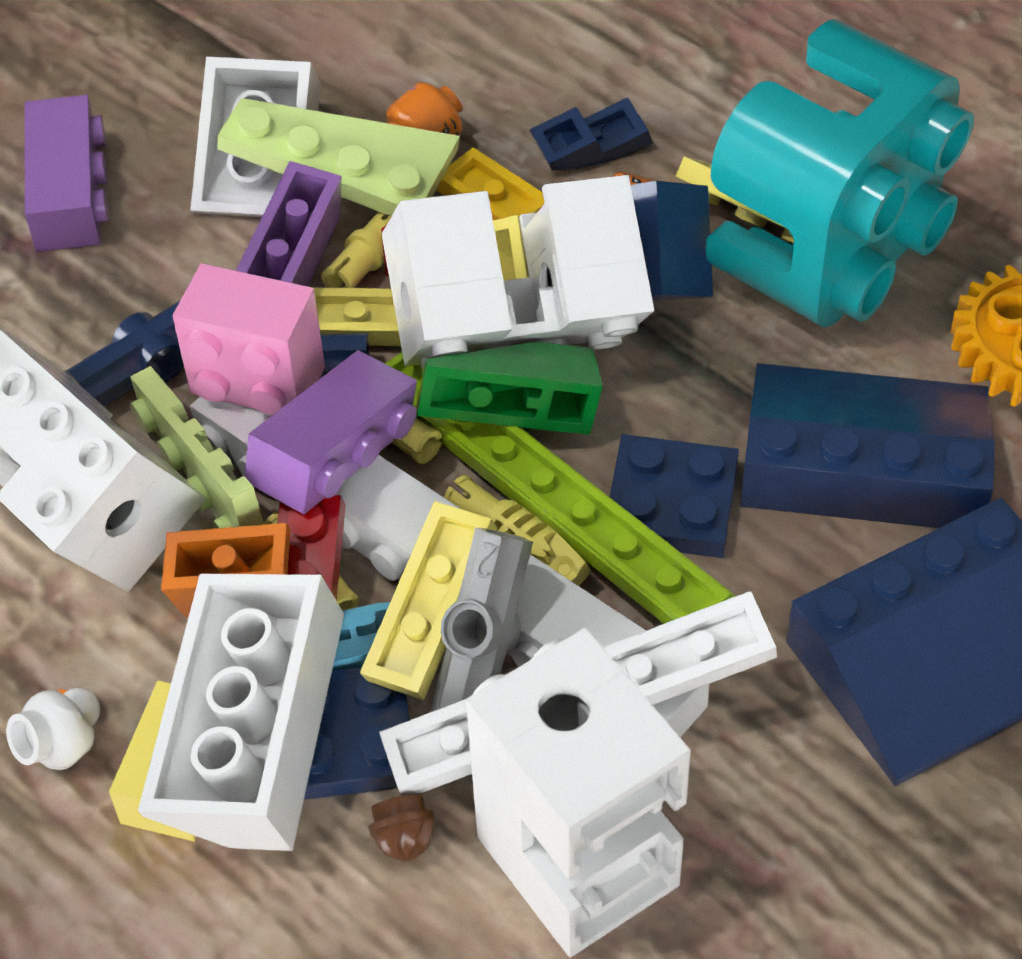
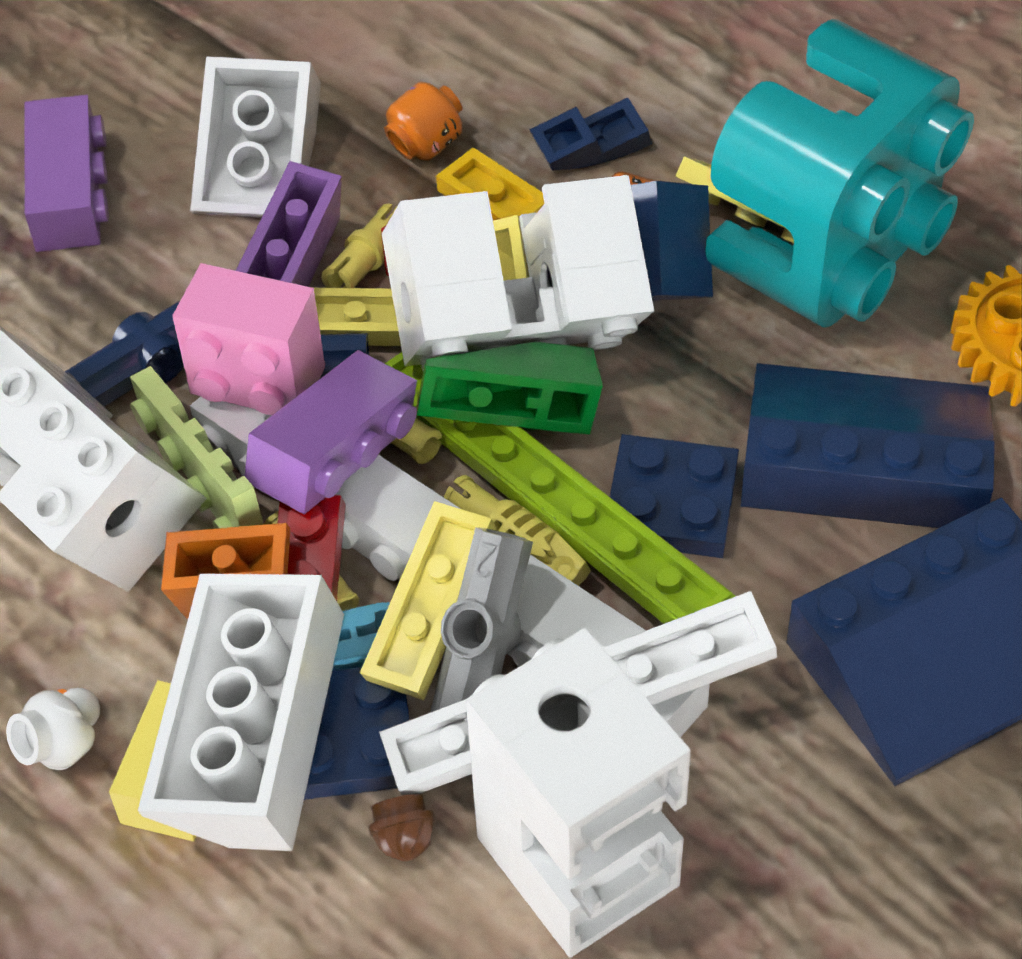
(376, 159): yellowish green wing -> none

